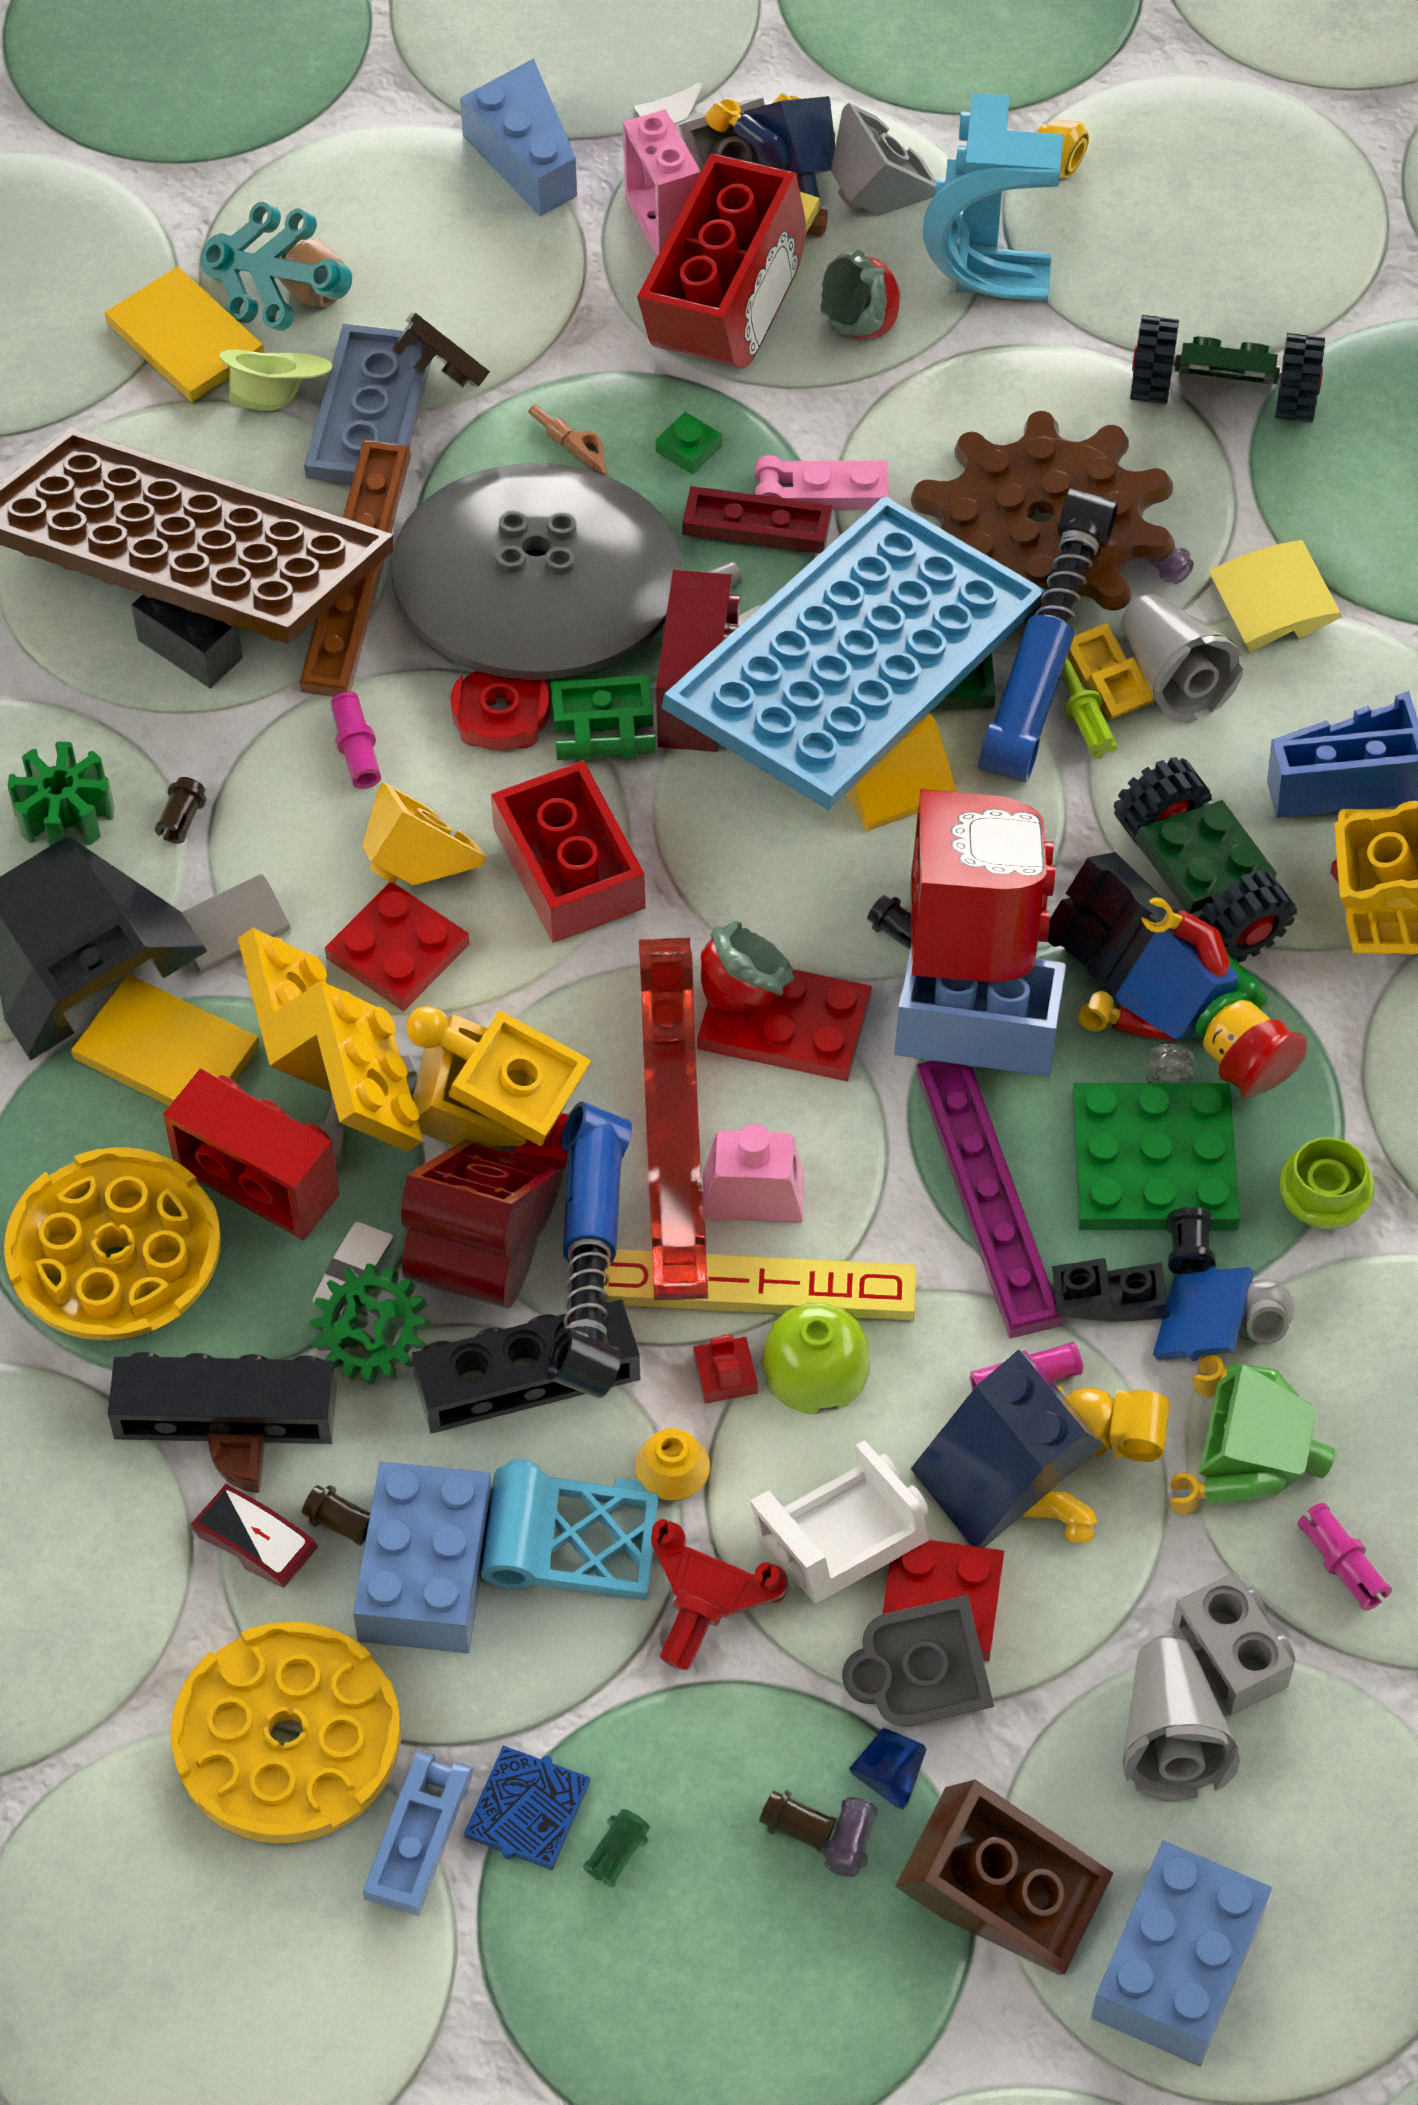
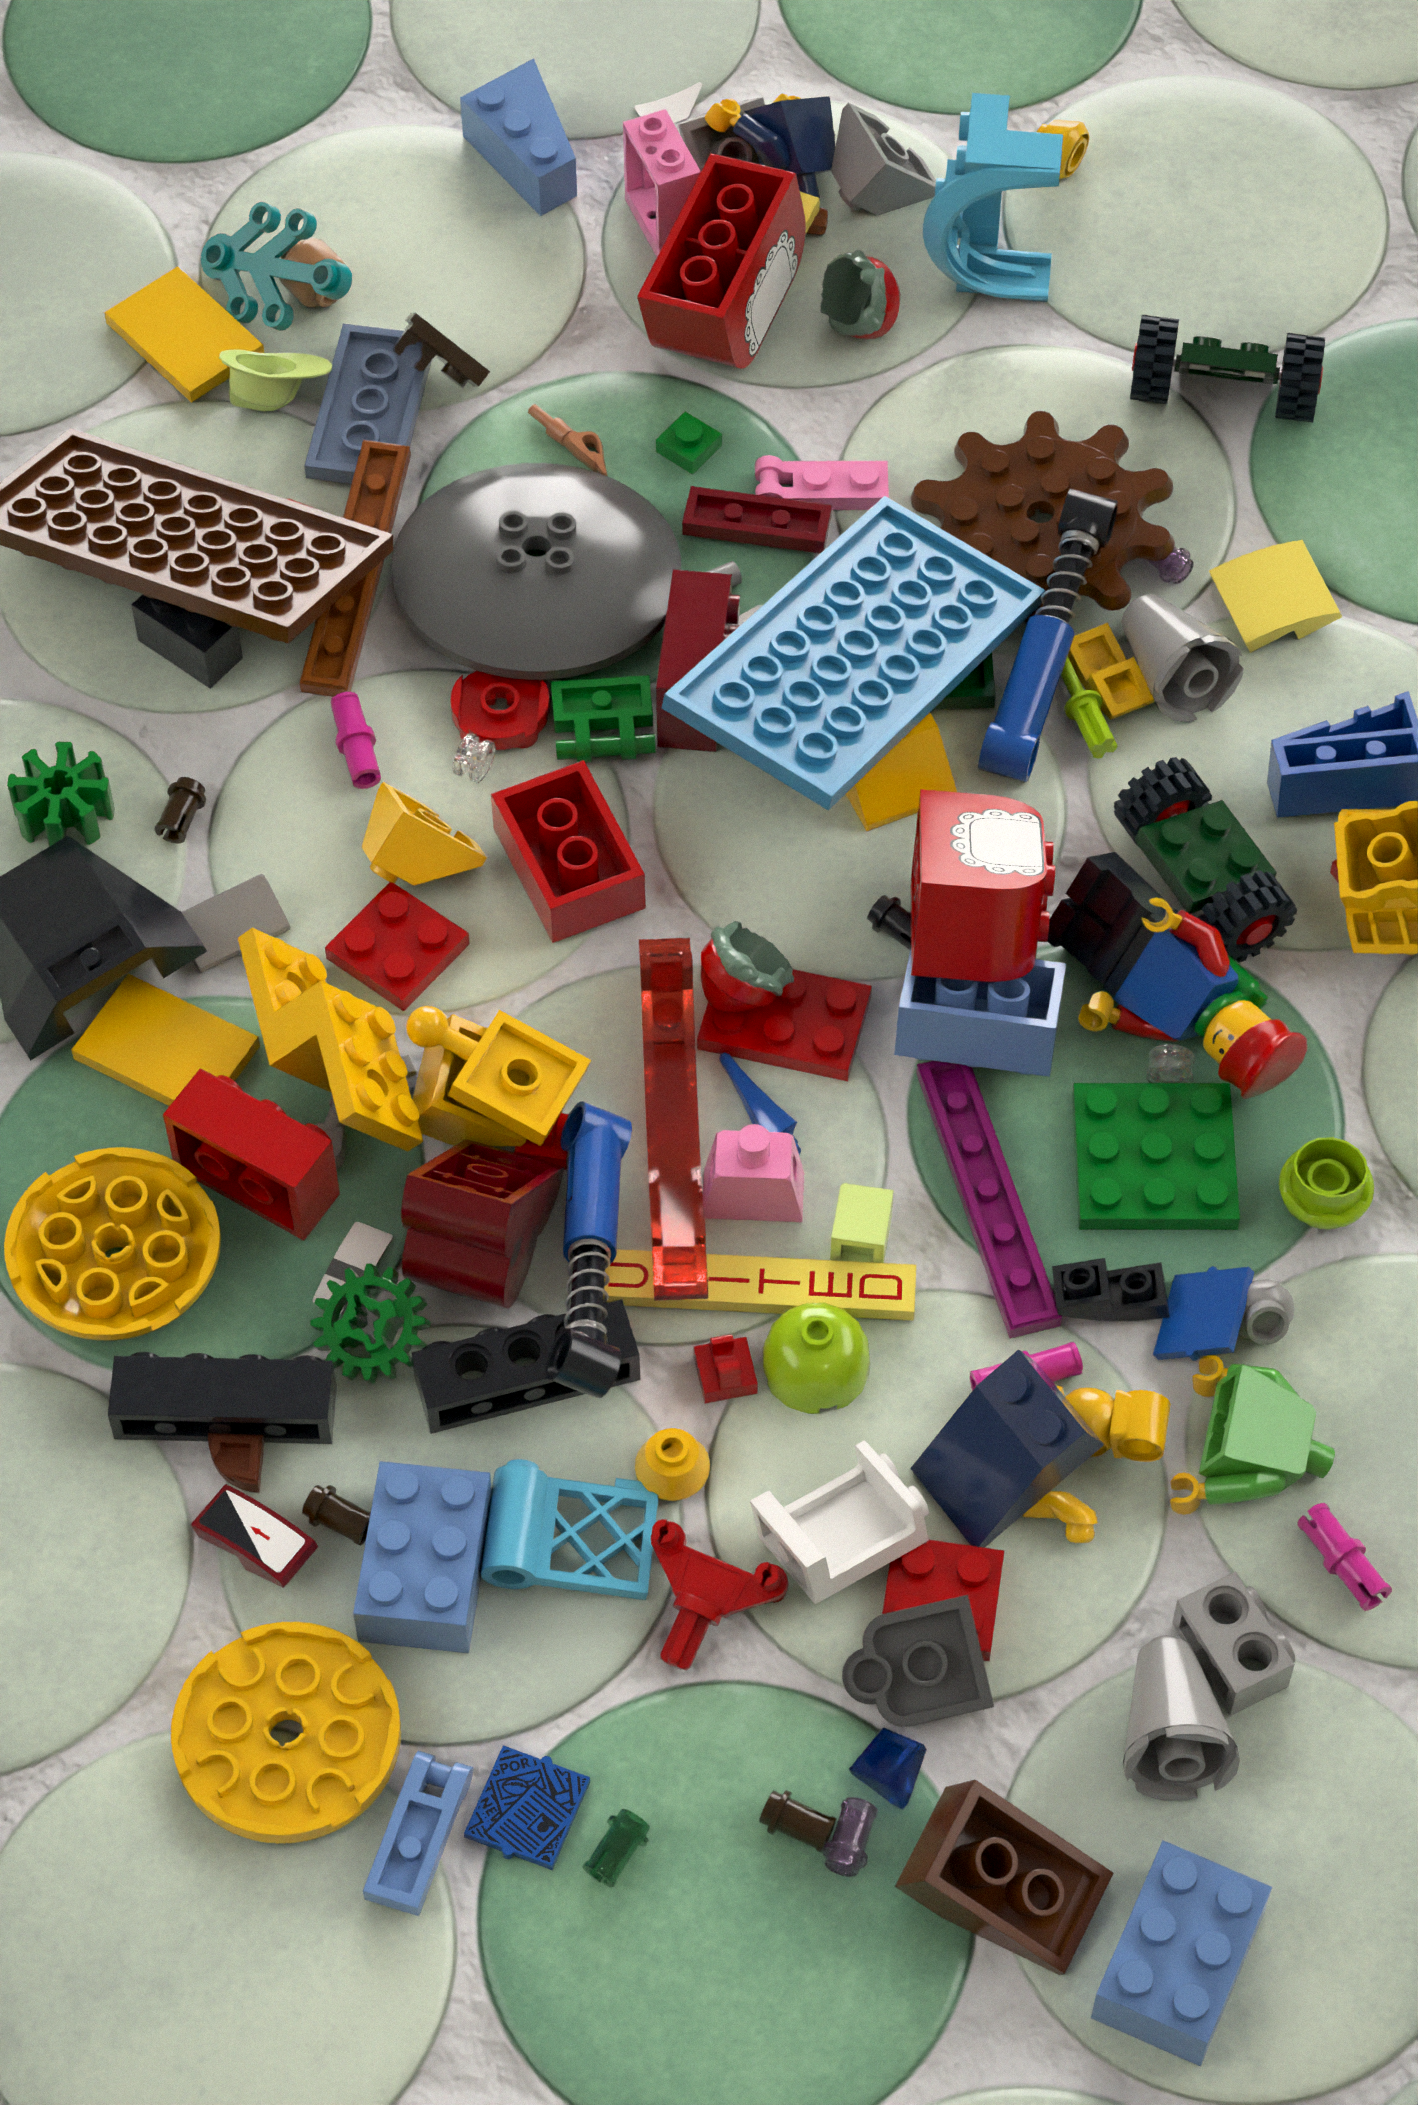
(474, 757): none -> clear bush
(757, 1104): none -> blue piece
(861, 1224): none -> yellowish green panel
(1190, 1240): black bush -> none

